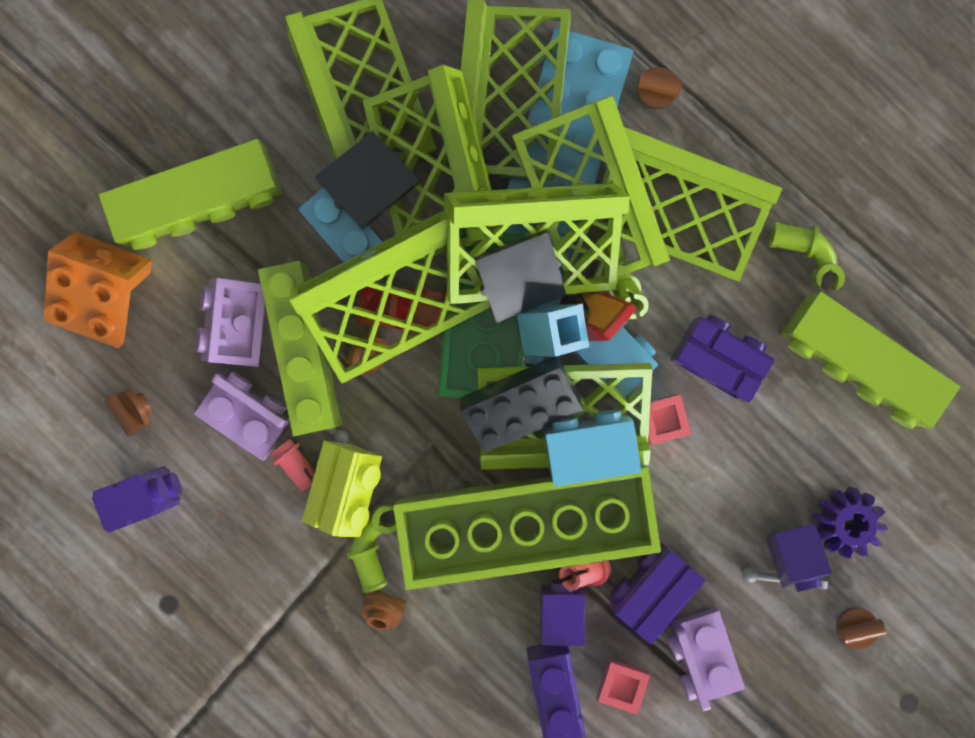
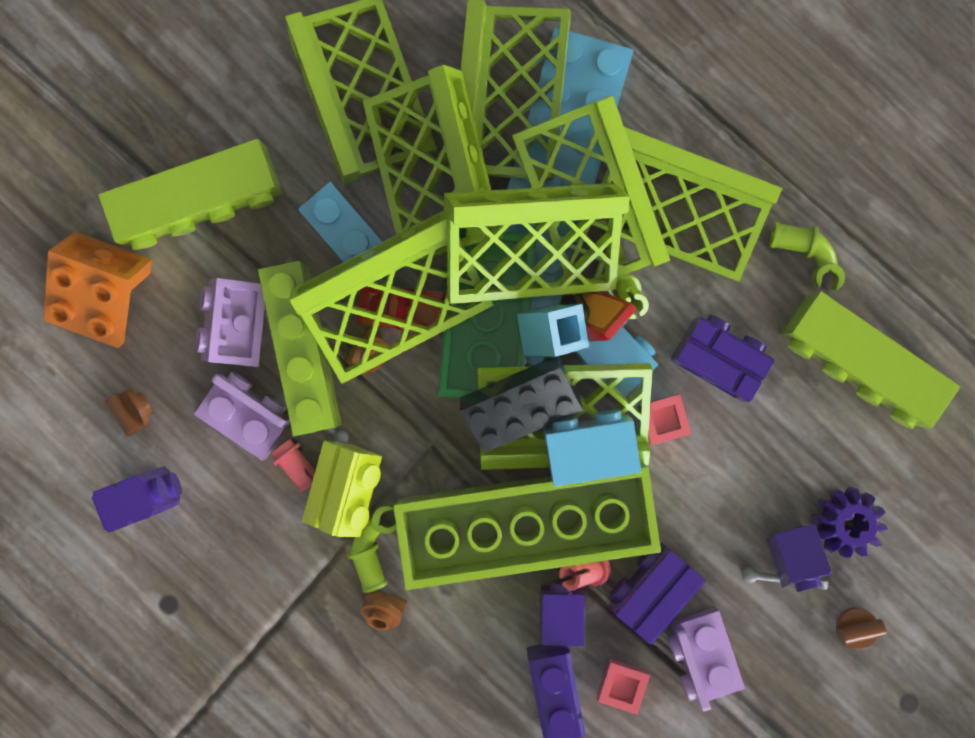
(367, 180): black piece -> none
(520, 275): piece -> none
(658, 87): dark orange plate -> none

